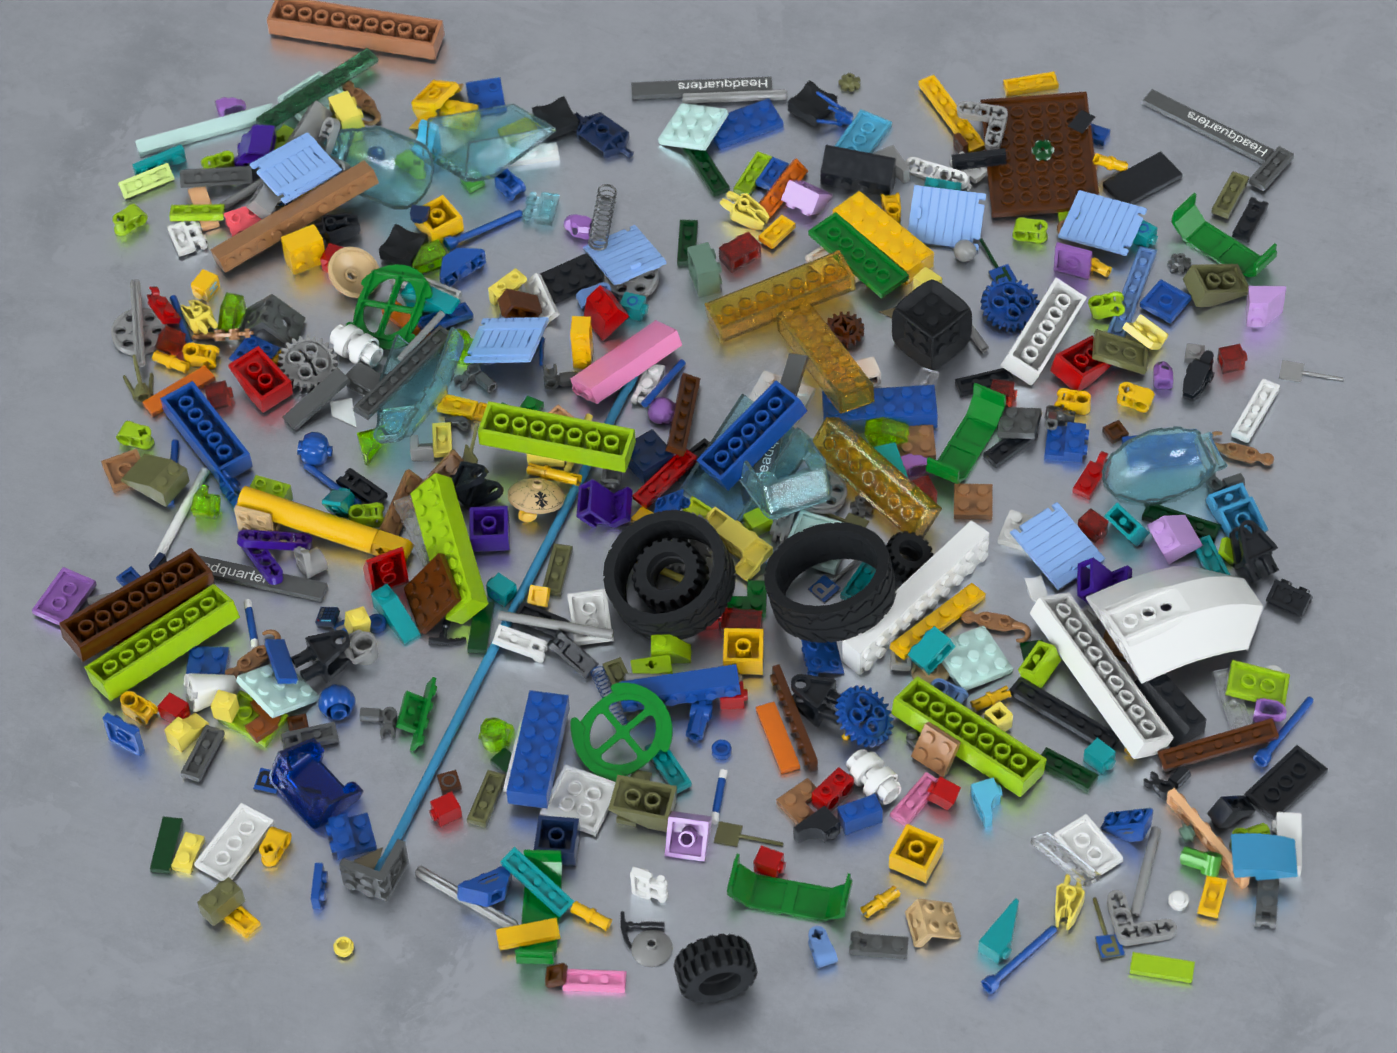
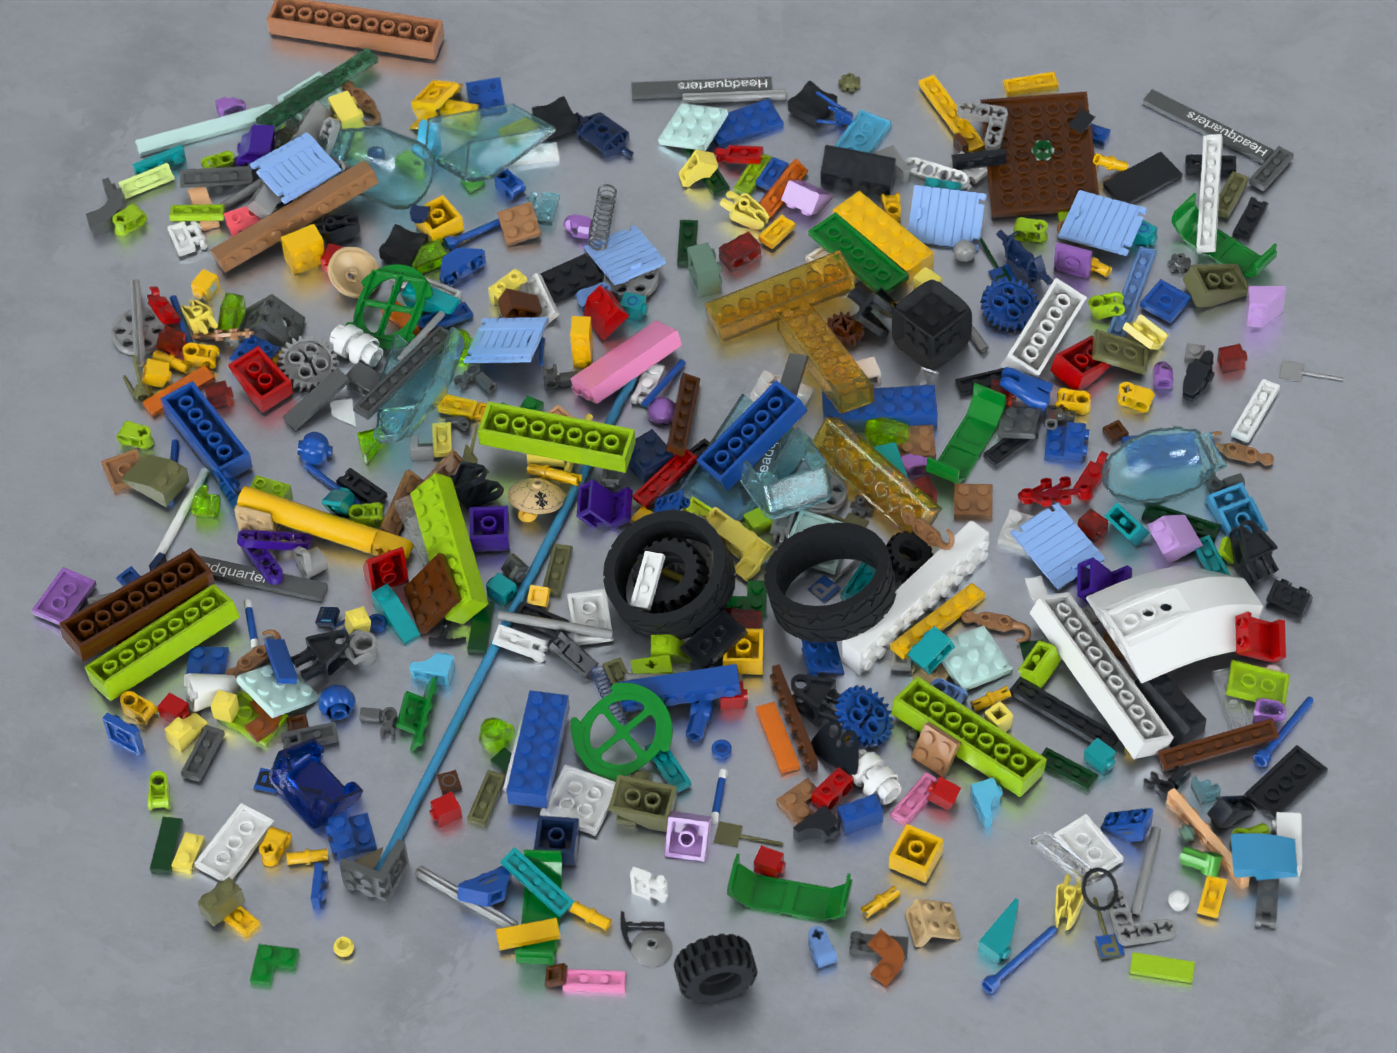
(101, 220): none -> dark grey arch
(156, 373): none -> yellow brick
(158, 794): none -> lime piece
(269, 958): none -> green plate
(284, 135): none -> clear smoke plate
(307, 856): none -> yellow pin
(439, 666): none -> medium azure arch
(515, 568): none -> dark grey bracket
(519, 223): none -> medium nougat plate
(647, 580): none -> white plate
(699, 166): none -> light yellow arch
(714, 640): none -> black tile
(740, 154): none -> red plate
(826, 748): none -> black piece
(865, 301): none -> black piece
(892, 957): none -> dark orange plate
(928, 532): none -> medium nougat piece
(1025, 261): none -> dark blue plate
(1029, 389): none -> blue piece
(1055, 493): none -> red plant
(1083, 887): none -> black tyre
(1205, 791): none -> clear light blue panel
(1209, 193): none -> white plate
(1228, 164): none -> black plate
(1260, 638): none -> red panel

